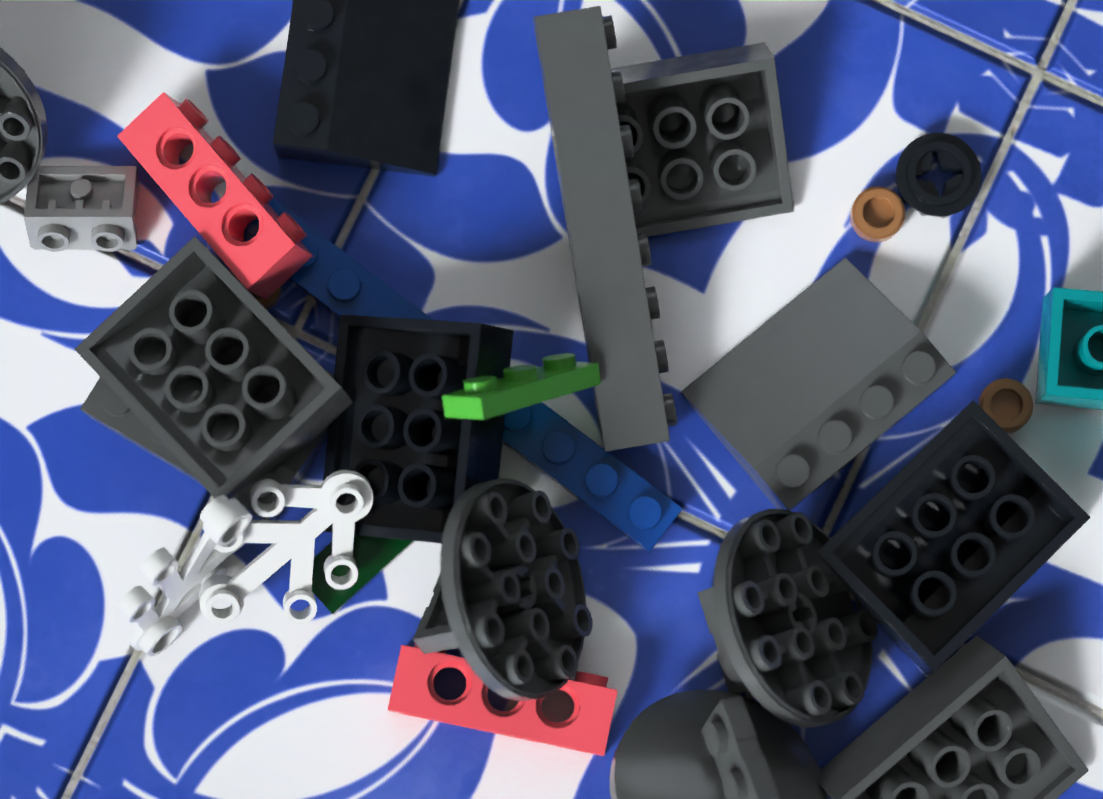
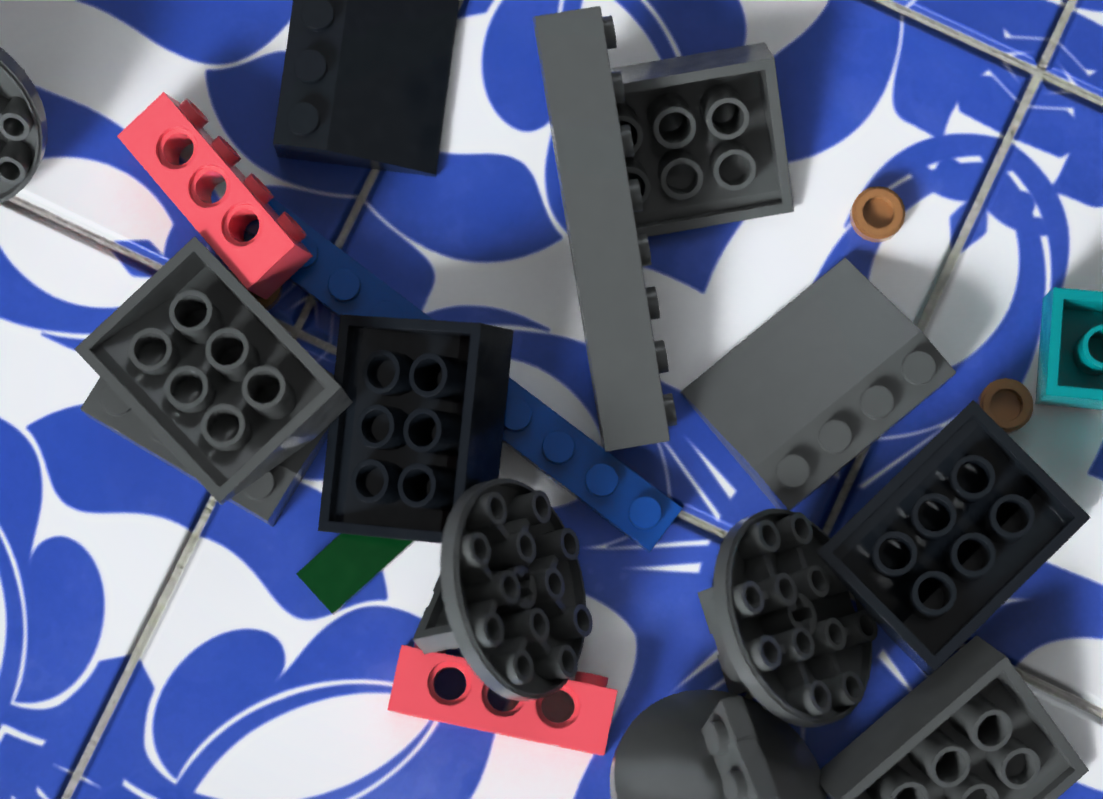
(82, 208): light grey bracket -> none
(157, 626): white plant -> none
(293, 541): white plant -> none
(521, 387): bright green plate -> none
(952, 156): black gear -> none

